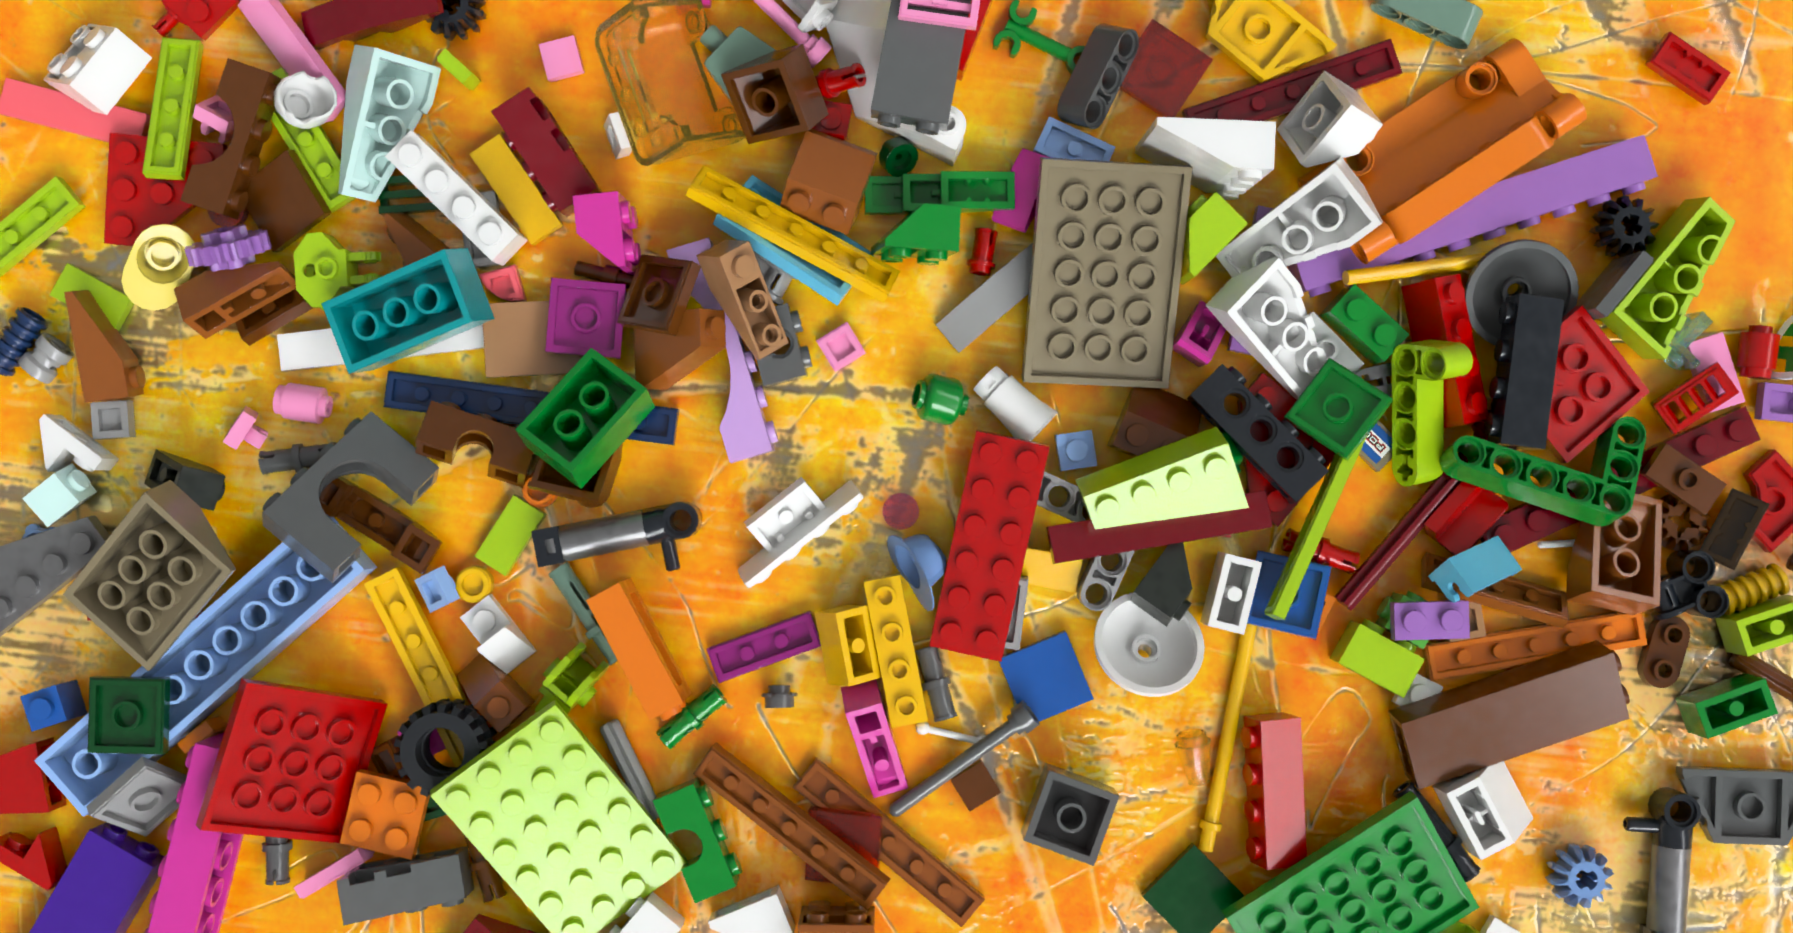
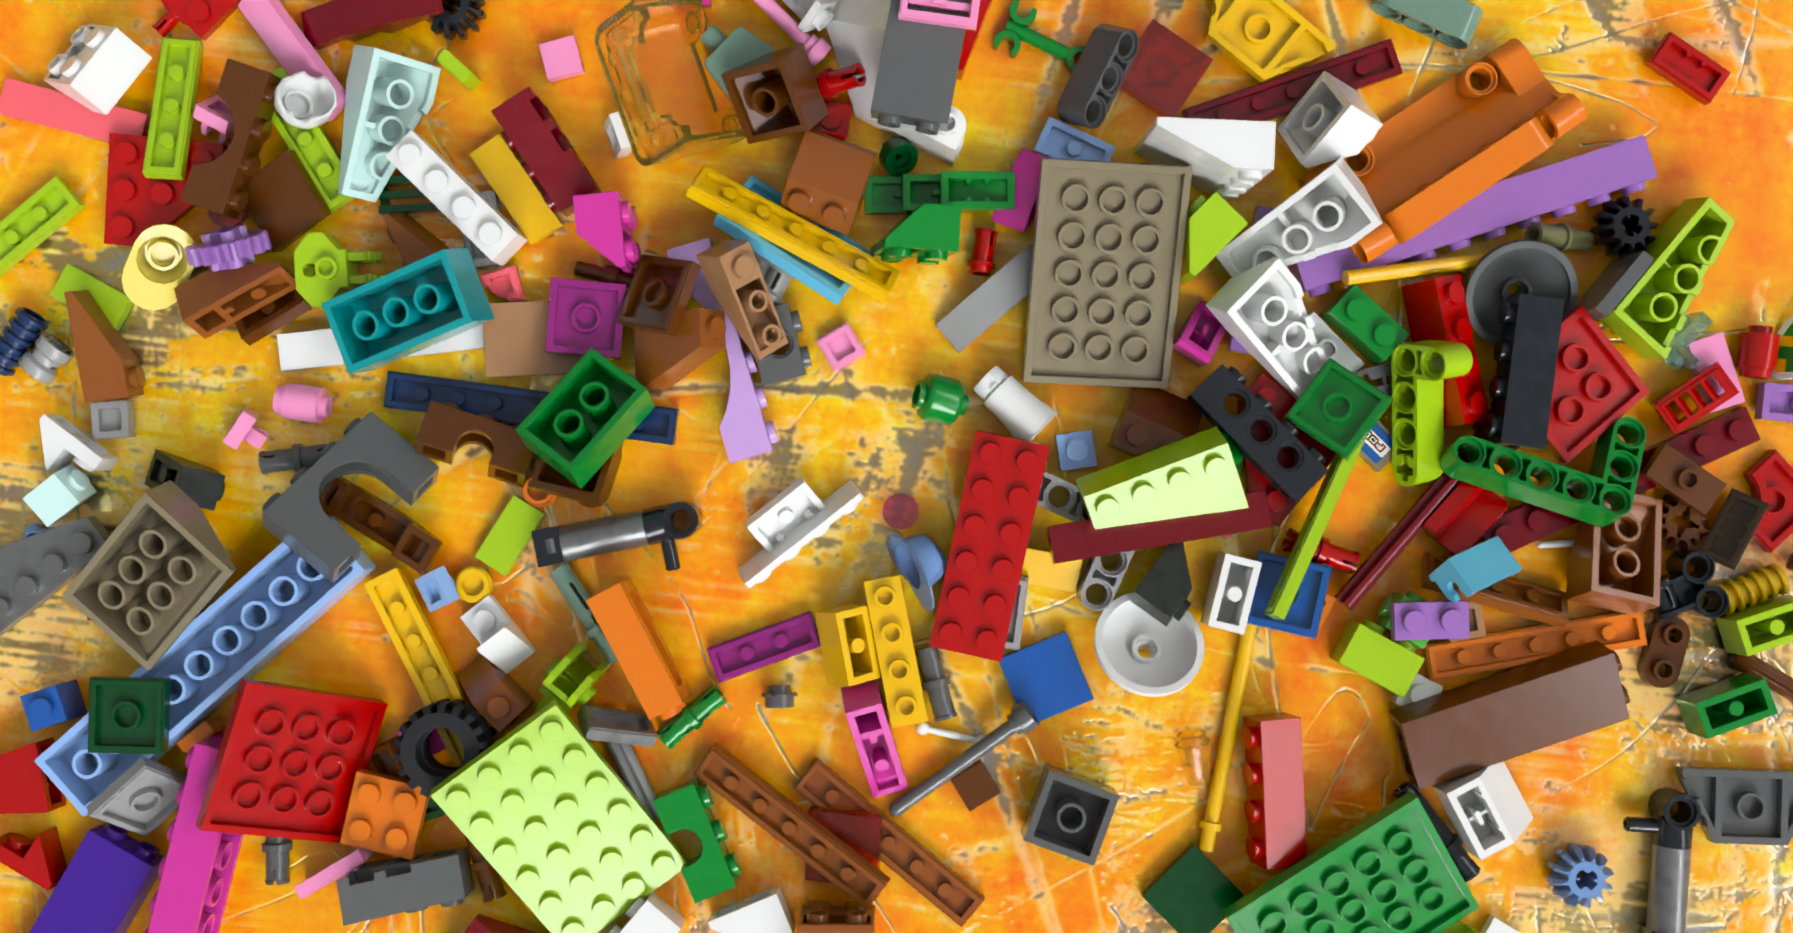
(616, 726): none -> flat silver tile
(1560, 236): none -> olive axle

